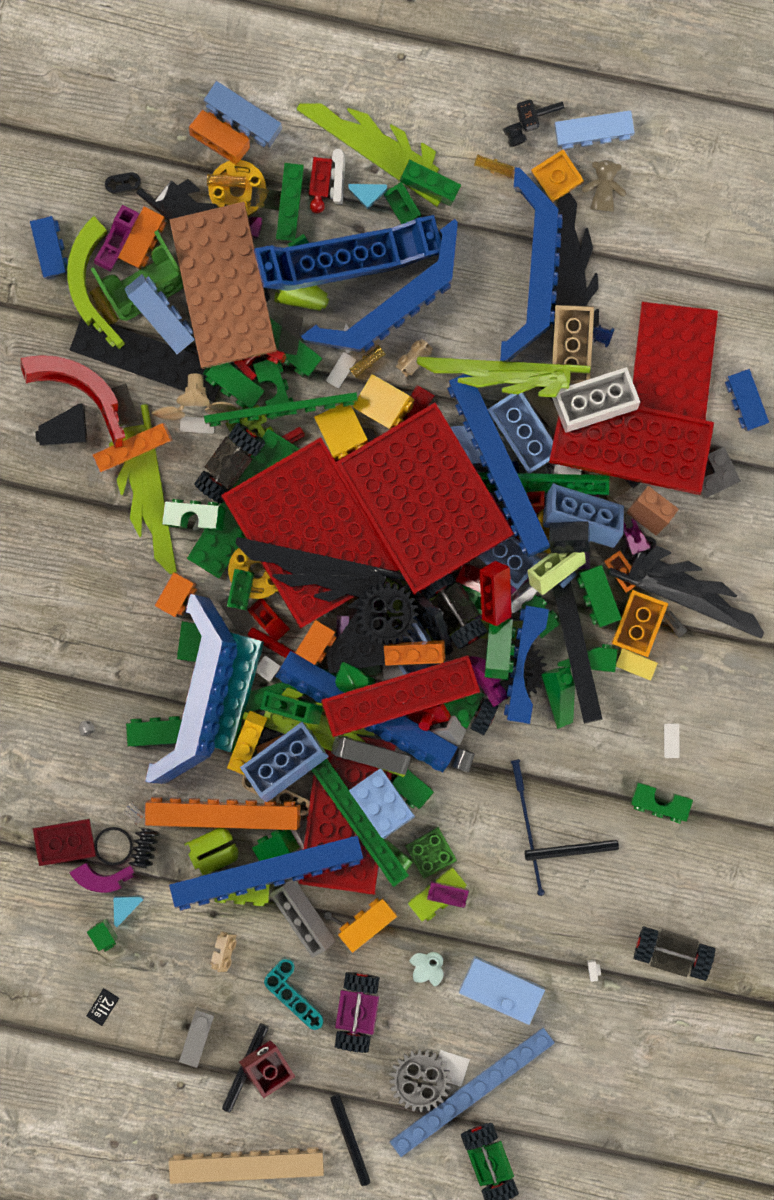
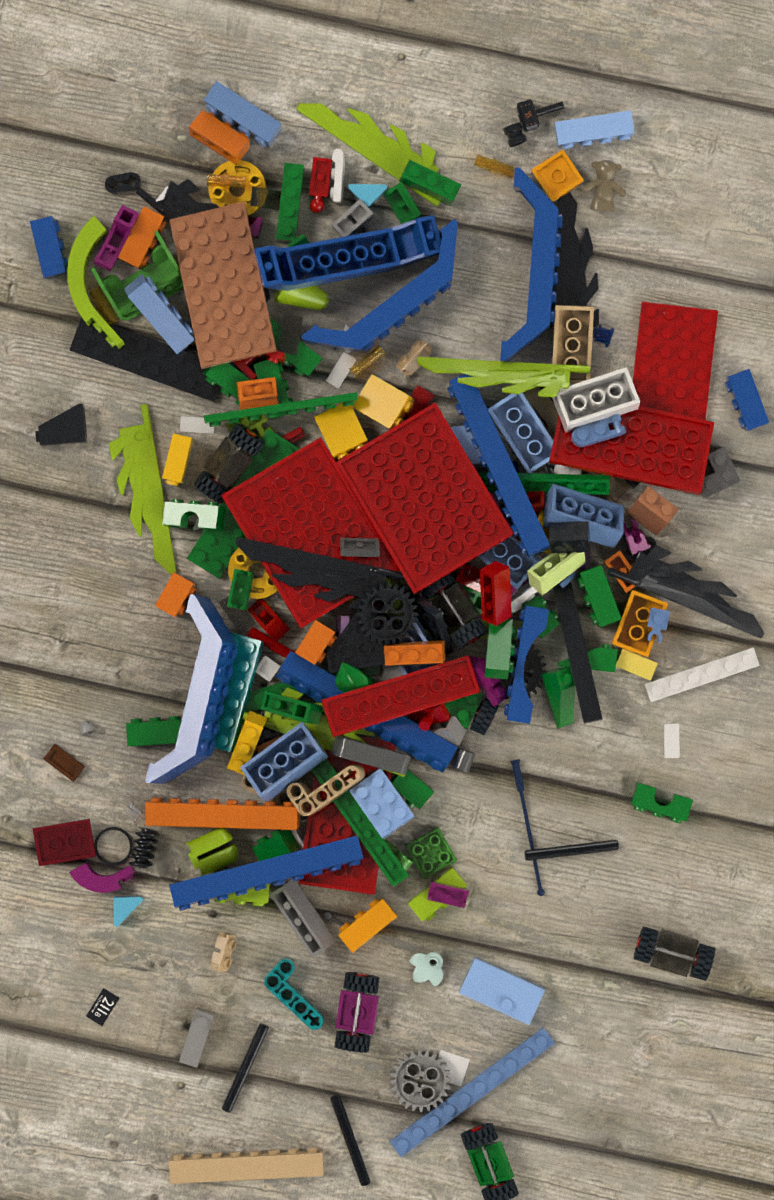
(64, 762): none -> reddish brown tile
(77, 375): arch -> none
(103, 935): green brick -> none
(126, 409): clear smoke tile -> none
(133, 447): orange brick -> none
(177, 459): none -> yellow brick
(188, 642): green brick -> none
(193, 397): tan plant -> none
(257, 393): none -> orange plate
(267, 1069): dark red brick -> none
(329, 787): none -> tan beam
(353, 219): none -> light grey brick
(359, 547): none -> dark grey plate
(594, 970): white plate -> none
(598, 431): none -> medium blue plate
(657, 620): none -> medium blue plate
(675, 624): dark grey piece -> none
(701, 674): none -> white plate

